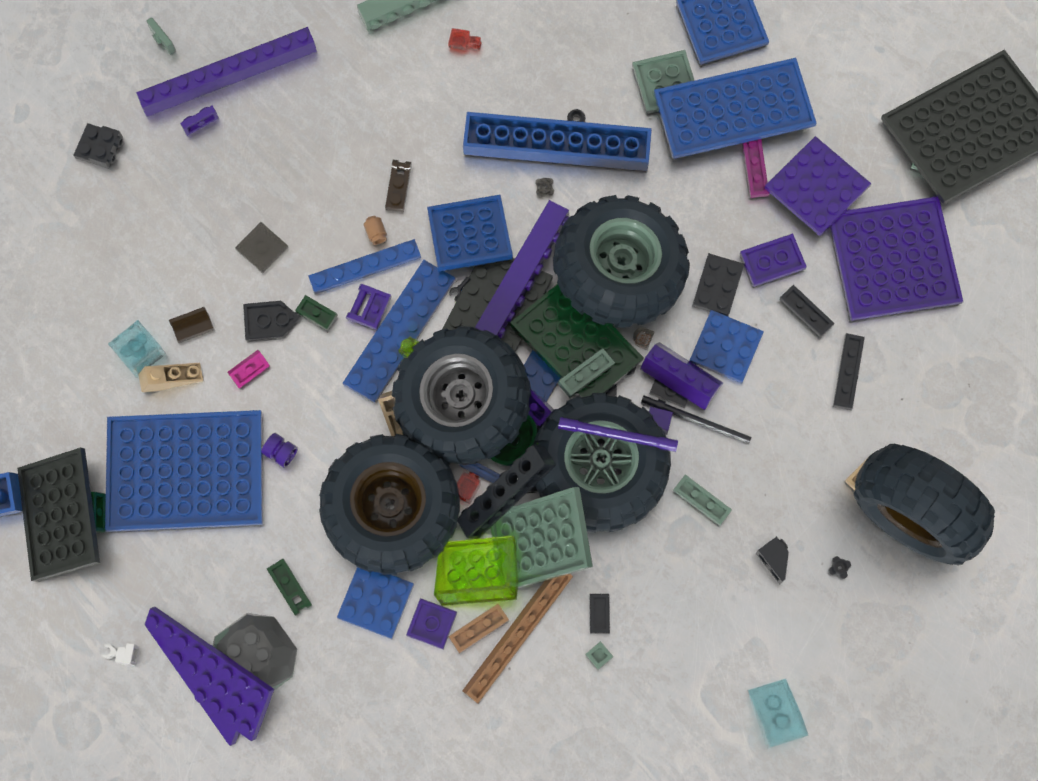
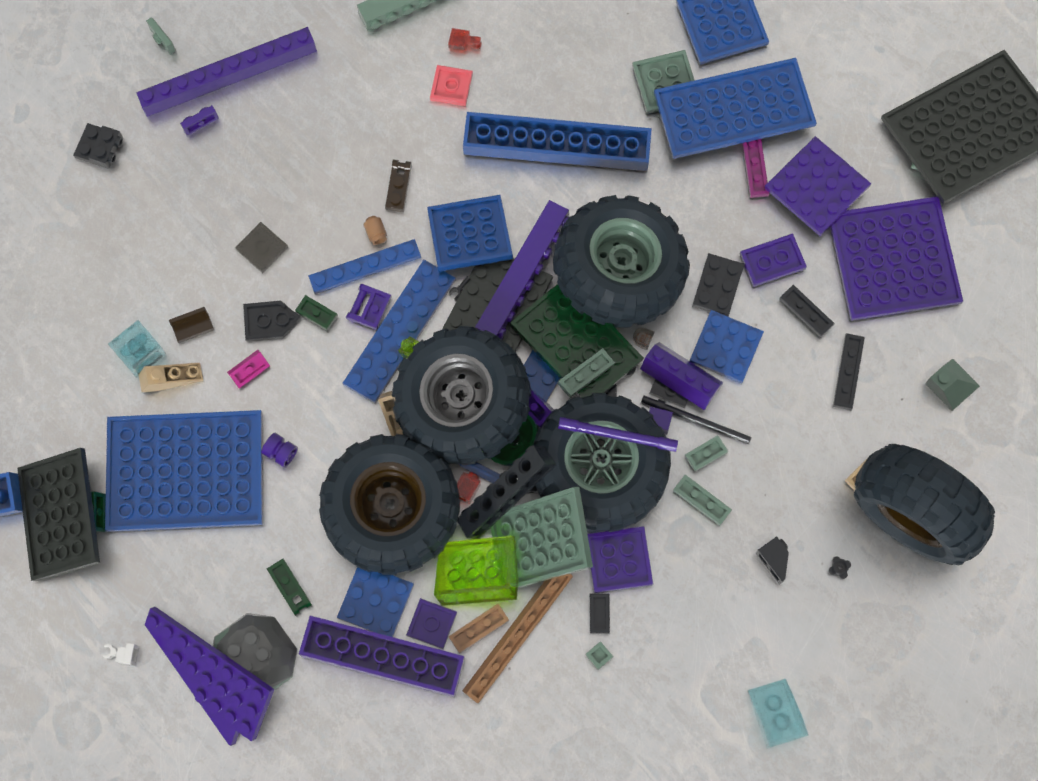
(382, 656): none -> dark purple brick
(451, 85): none -> coral tile
(544, 182): clear smoke plate -> none
(576, 113): black plate -> none
(620, 560): none -> dark purple plate
(706, 453): none -> sand green plate
(952, 384): none -> sand green slope

